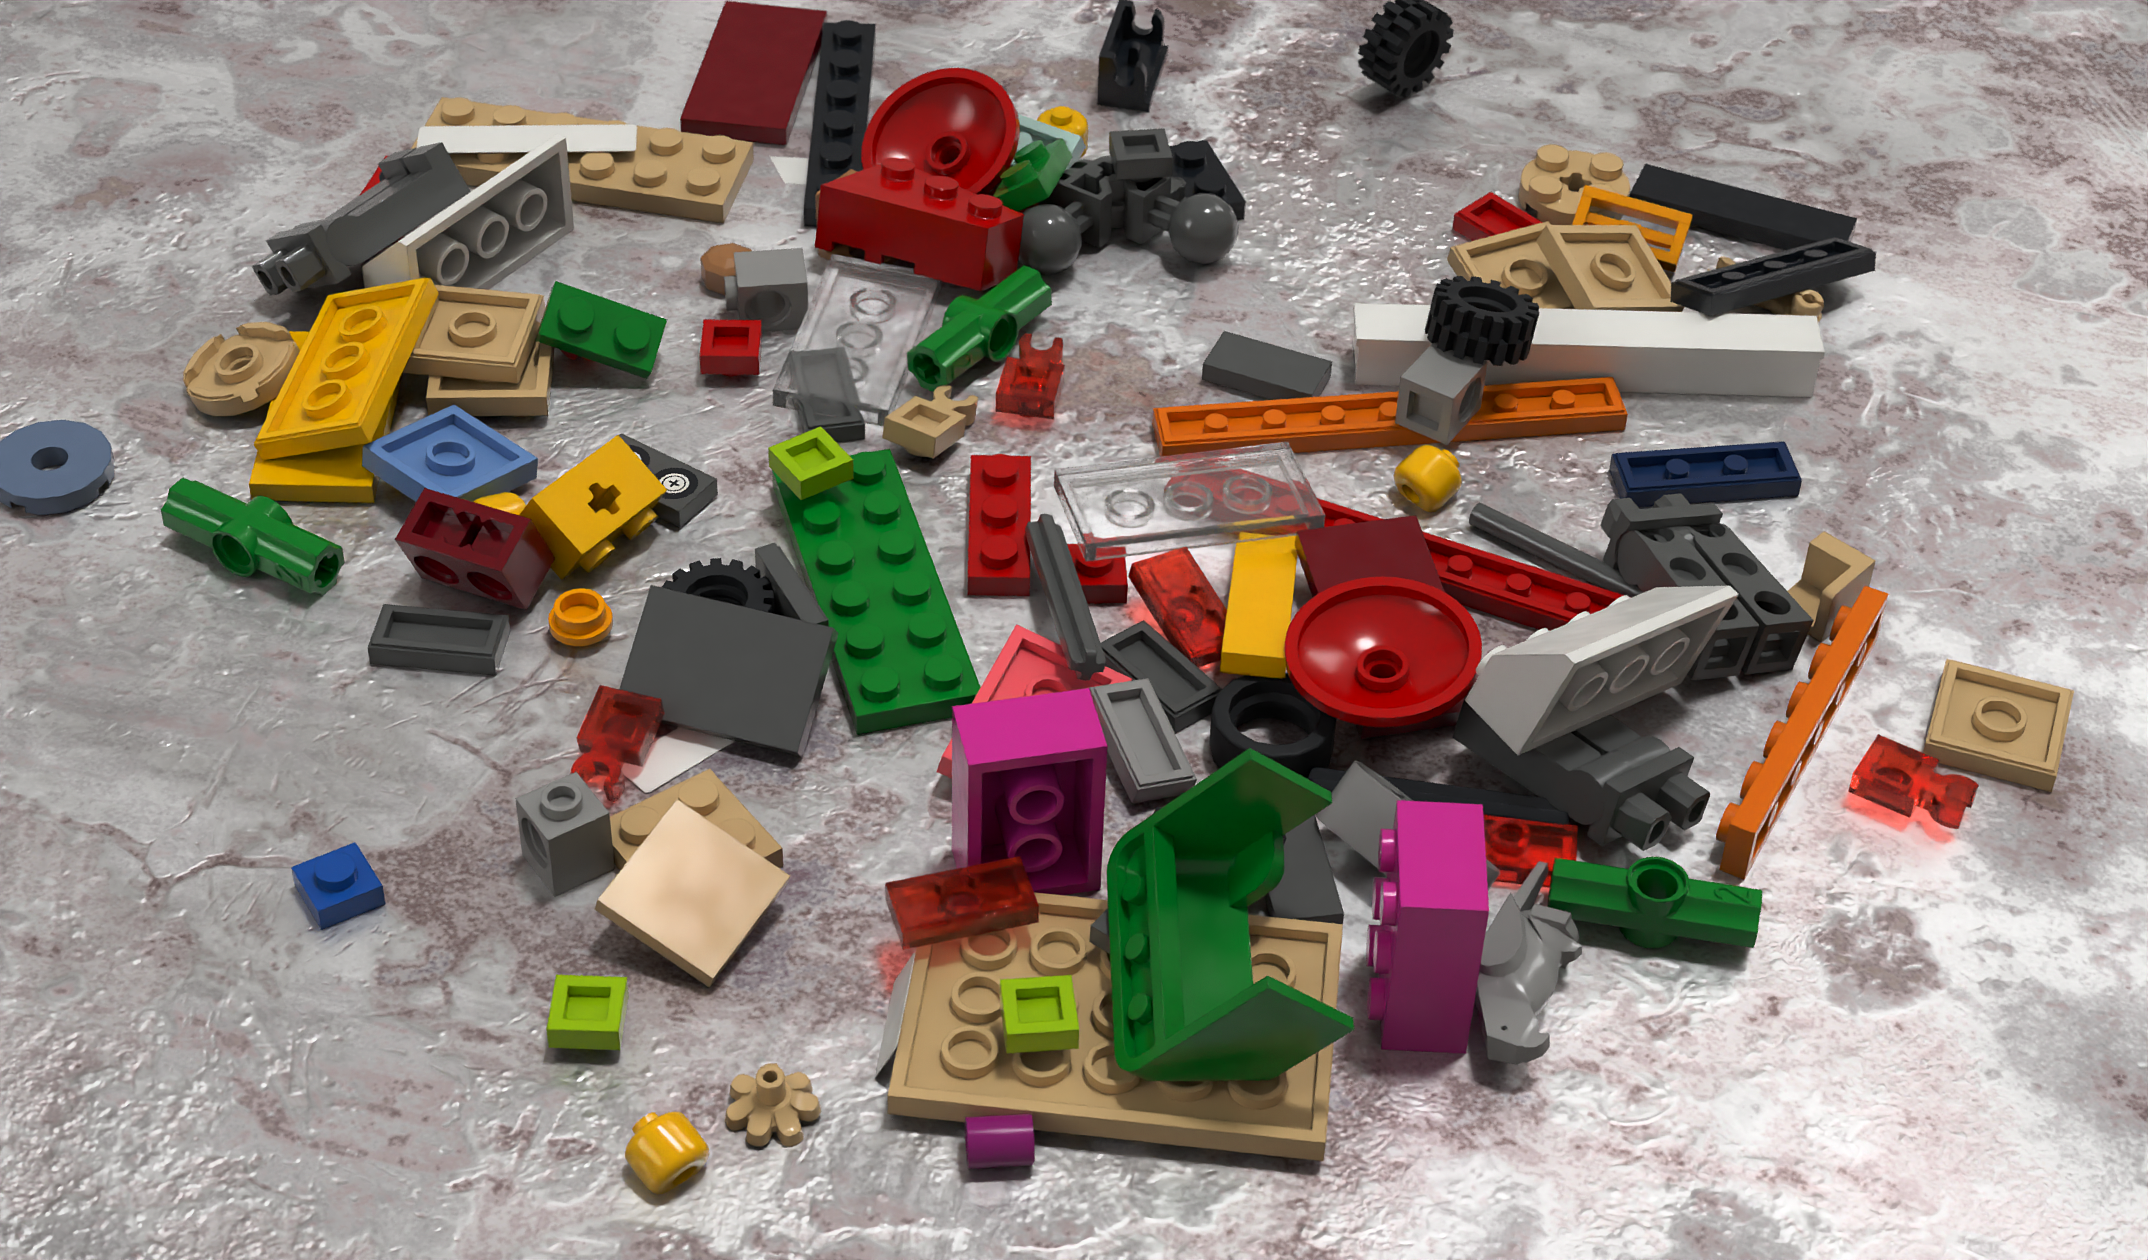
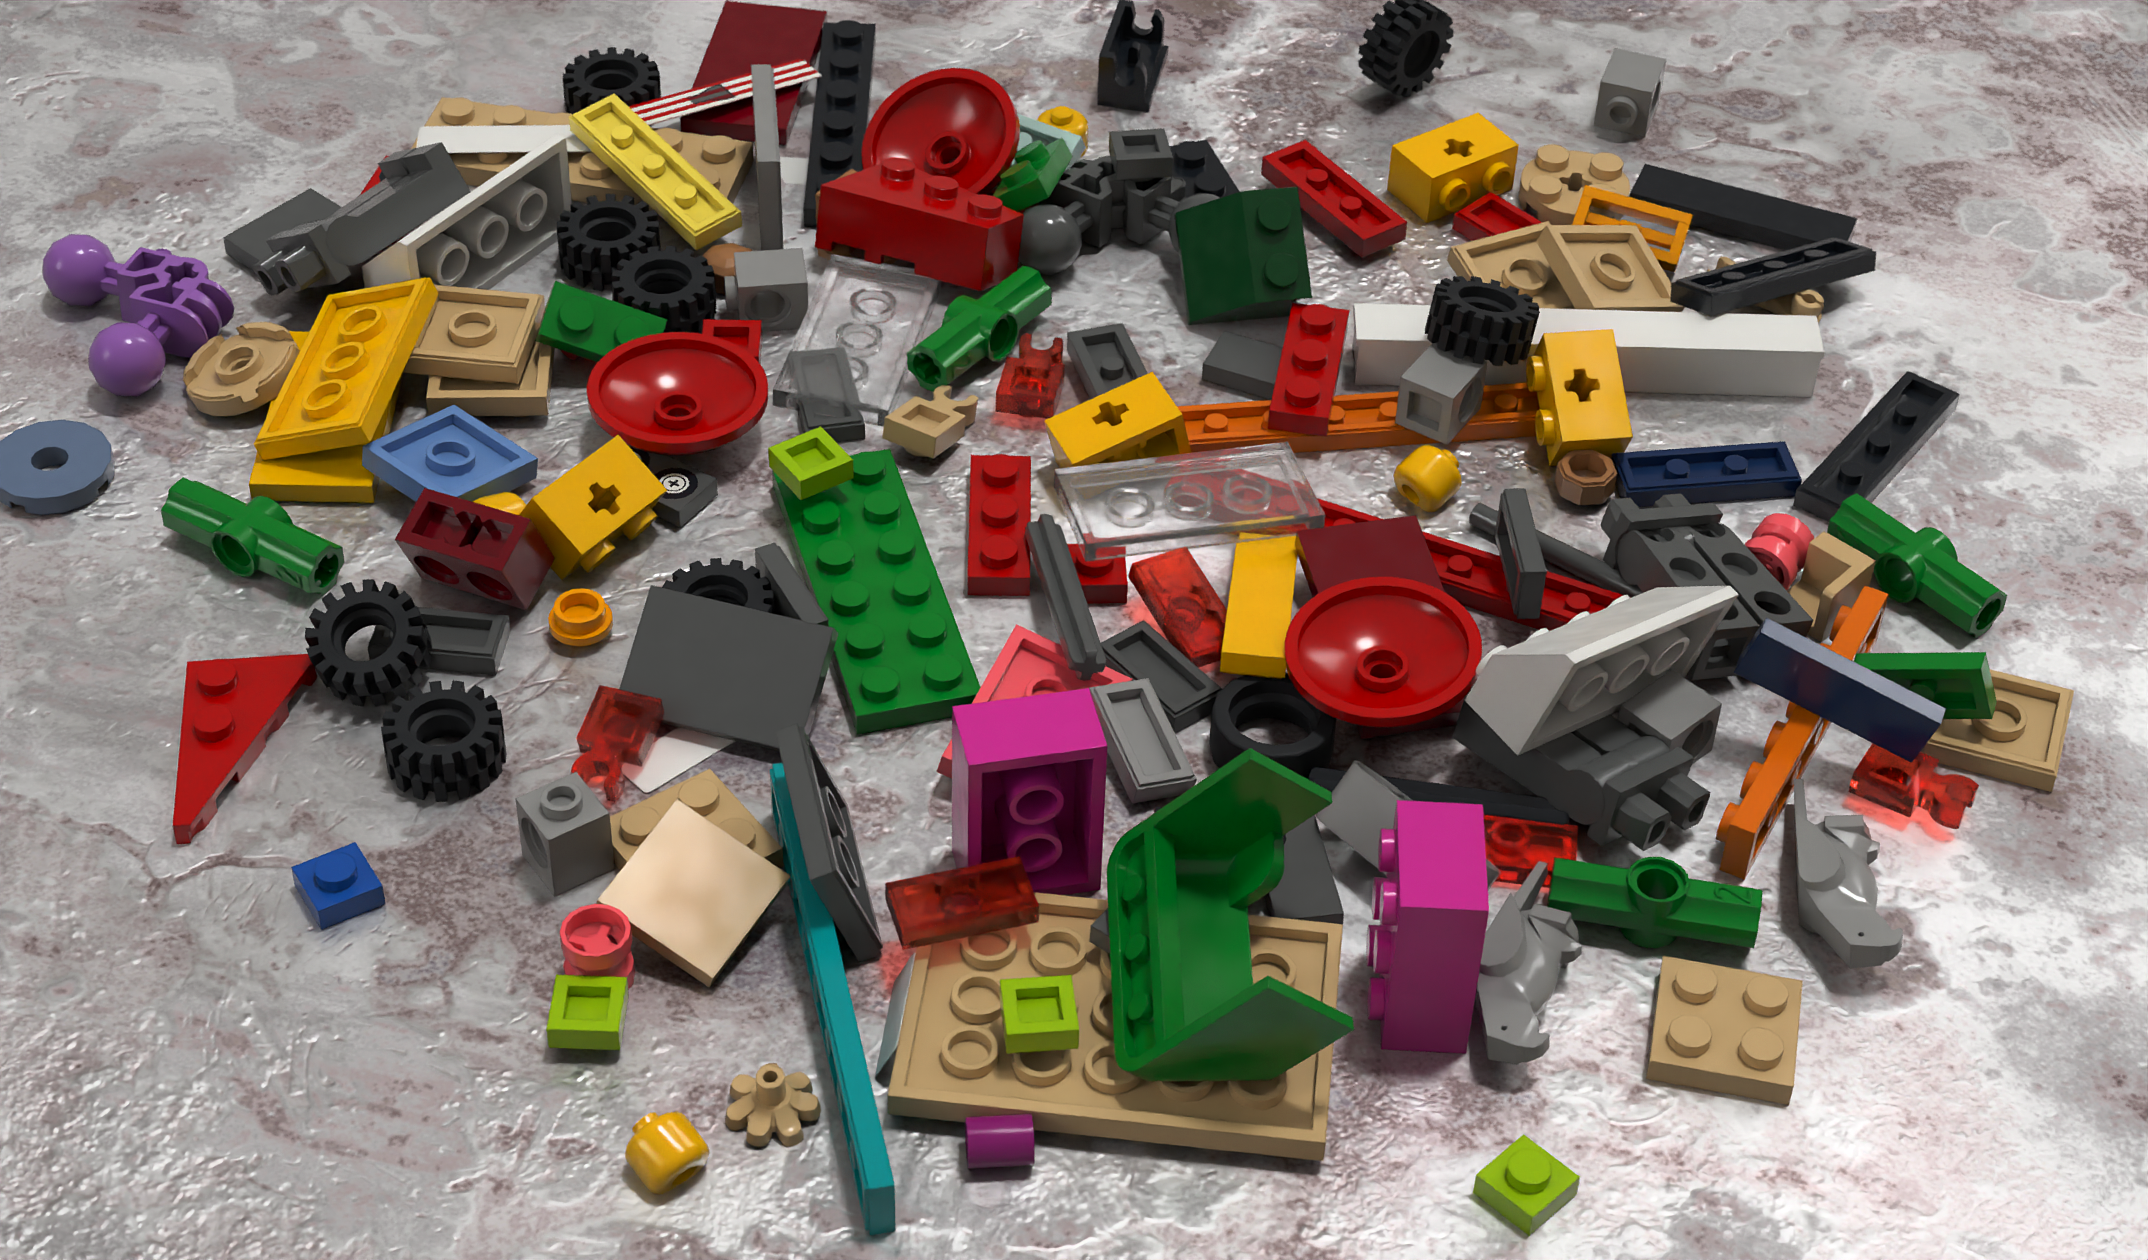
(160, 294): none -> medium lavender piece
(225, 727): none -> red wing
(249, 242): none -> dark grey tile
(362, 610): none -> black tyre
(444, 766): none -> black tyre
(597, 943): none -> coral wheel
(601, 235): none -> black tyre
(602, 75): none -> black tyre
(655, 171): none -> light yellow tile
(667, 286): none -> black tyre
(677, 393): none -> red dish
(719, 93): none -> sticker
(767, 157): none -> light grey tile
(829, 842): none -> dark grey tile
(837, 1024): none -> teal tile
(1104, 358): none -> dark grey plate
(1119, 426): none -> yellow brick
(1243, 256): none -> dark green slope
(1308, 369): none -> red plate
(1335, 198): none -> red plate
(1452, 167): none -> yellow brick
(1520, 553): none -> dark grey tile
(1526, 1184): none -> lime plate
(1579, 394): none -> yellow brick
(1585, 477): none -> medium nougat tile
(1629, 92): none -> light grey brick
(1675, 714): none -> light grey brick
(1725, 1030): none -> tan plate
(1781, 546): none -> coral wheel
(1839, 690): none -> dark blue tile
(1839, 888): none -> light grey animal
(1878, 445): none -> black tile
(1918, 565): none -> green piece
(1949, 679): none -> green plate

